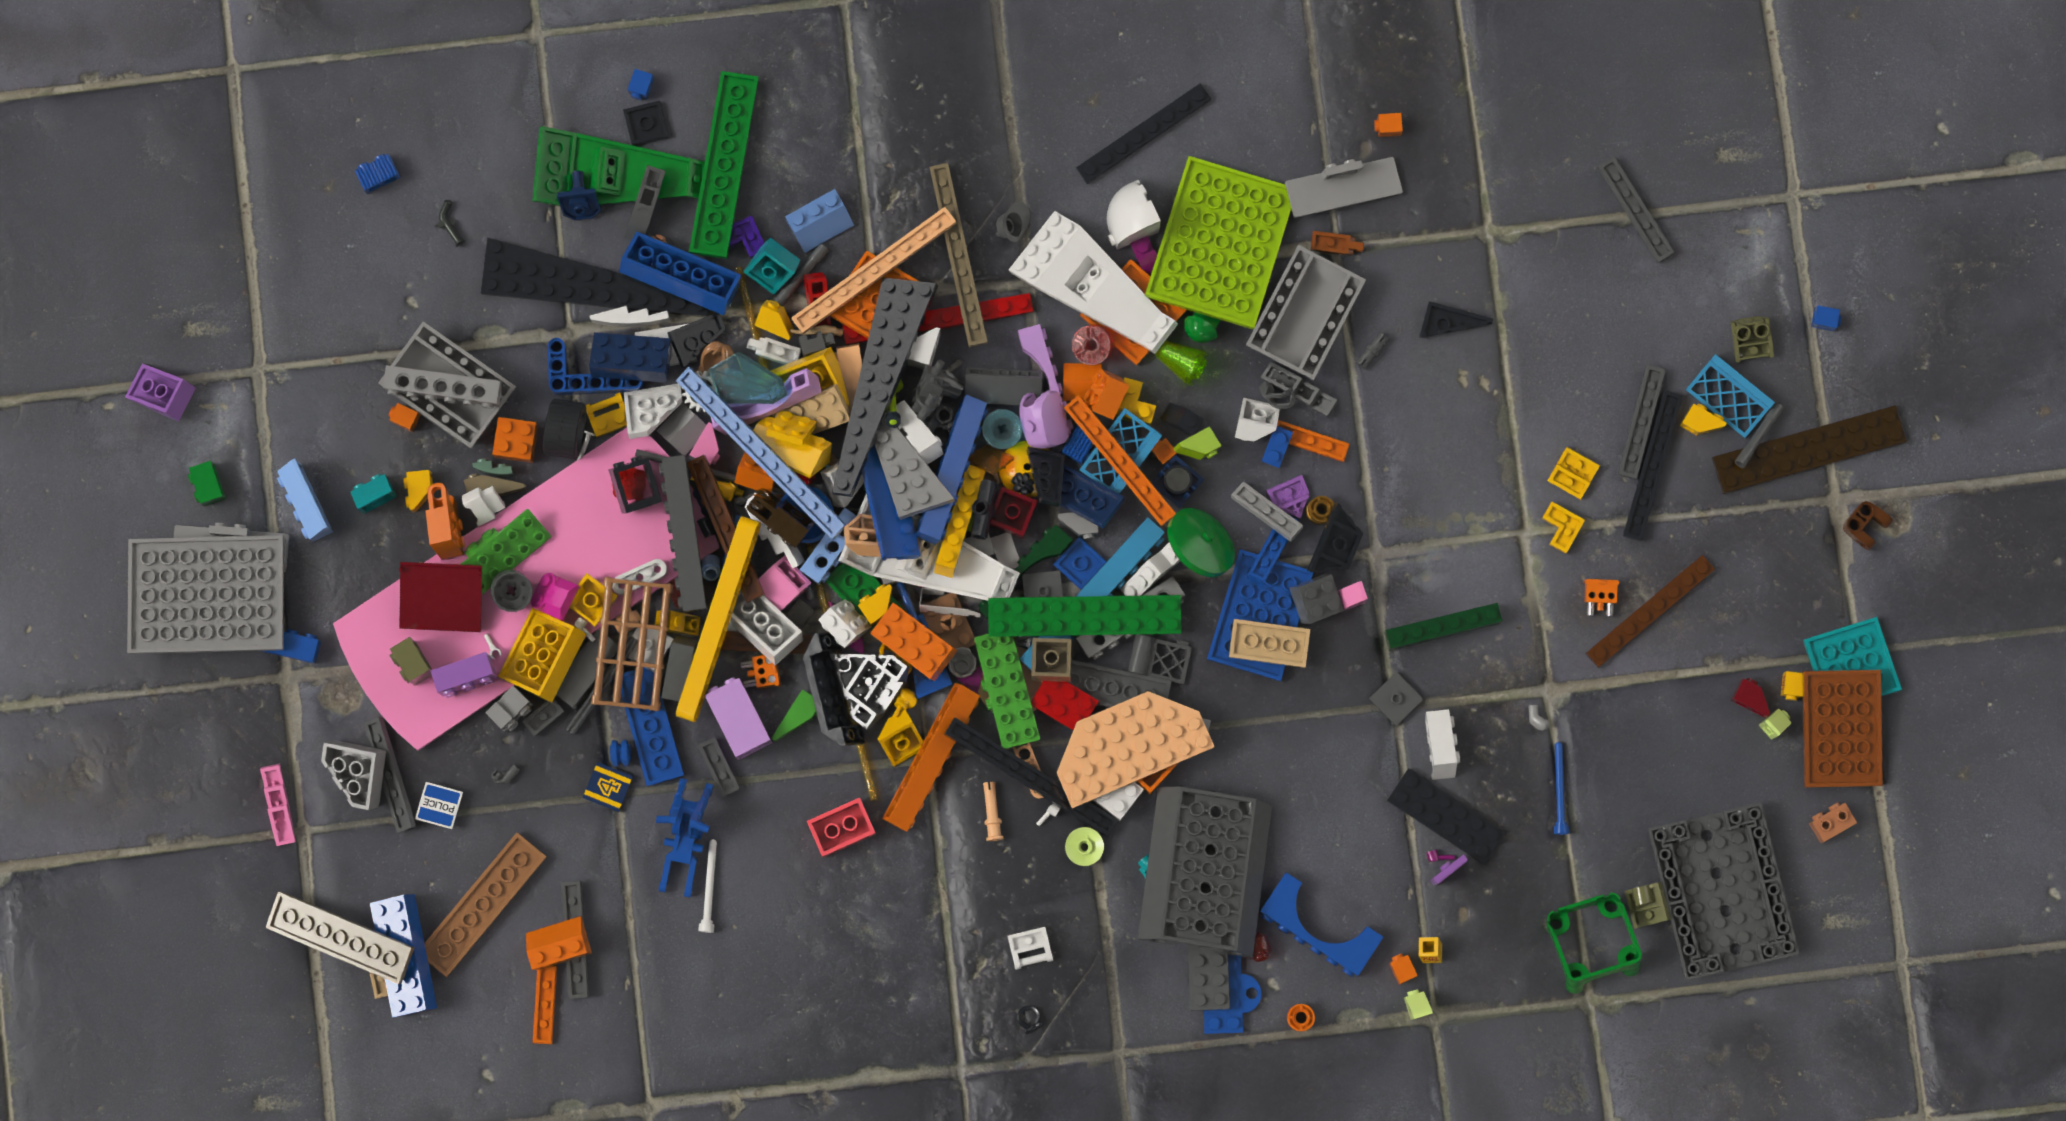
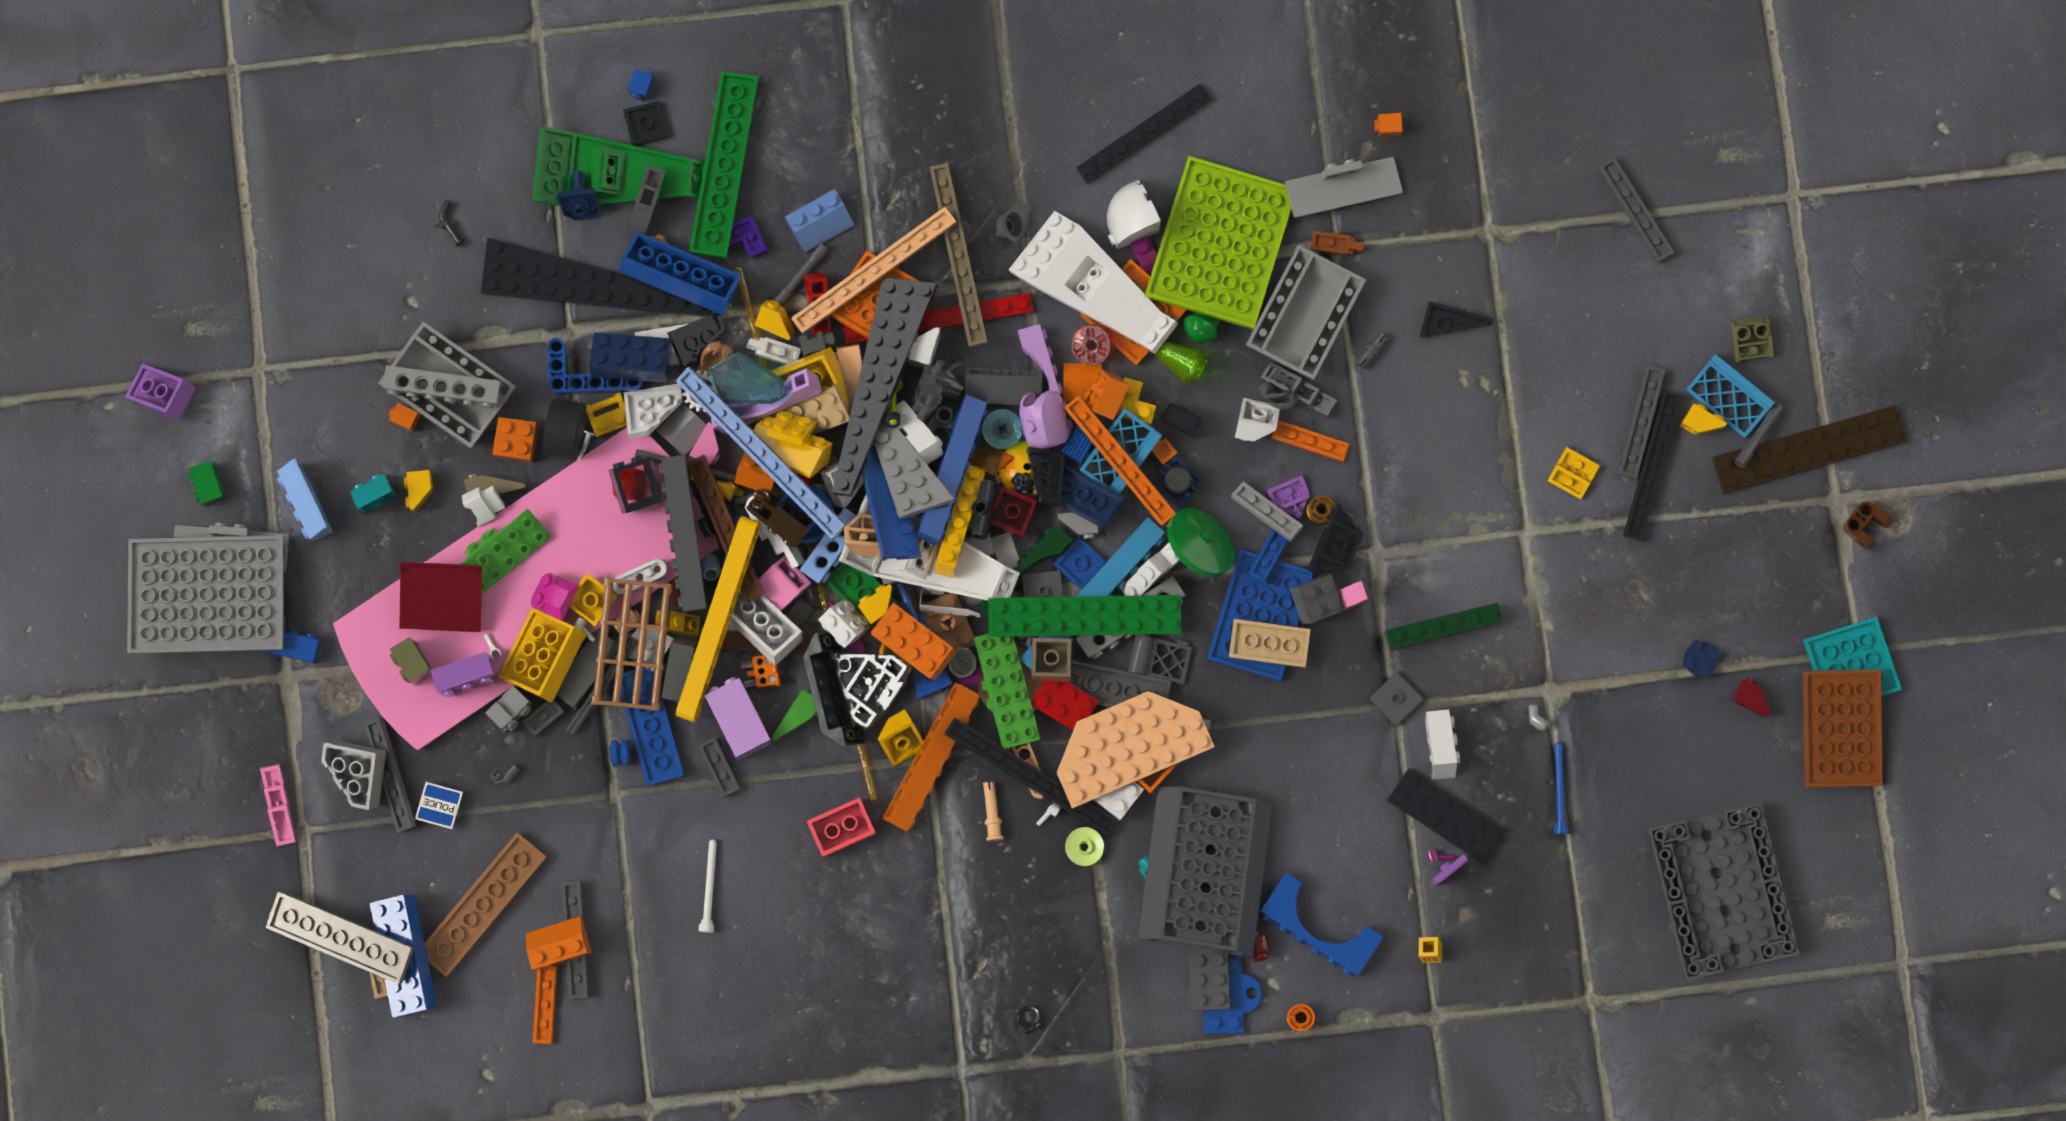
(377, 173): blue brick -> none
(444, 523): orange brick -> none
(487, 467): sand green slope -> none
(522, 591): dark grey wheel -> none
(608, 787): dark blue tile -> none
(623, 318): white slope -> none
(687, 828): blue piece -> none
(772, 266): teal slope -> none
(824, 330): tan animal -> none
(905, 700): yellow piece -> none
(1030, 941): white plate -> none
(1199, 445): lime slope -> none
(1277, 446): blue plate -> none
(1402, 968): orange brick -> none
(1417, 1004): yellowish green slope -> none
(1567, 524): yellow plate -> none
(1576, 973): green piece -> none
(1600, 586): orange piece -> none
(1647, 905): olive plate -> none
(1650, 611): reddish brown plate -> none
(1700, 659): none -> dark blue piece
(1775, 723): yellowish green slope -> none
(1792, 685): yellow brick -> none
(1826, 318): blue brick -> none
(1832, 822): nougat brick -> none

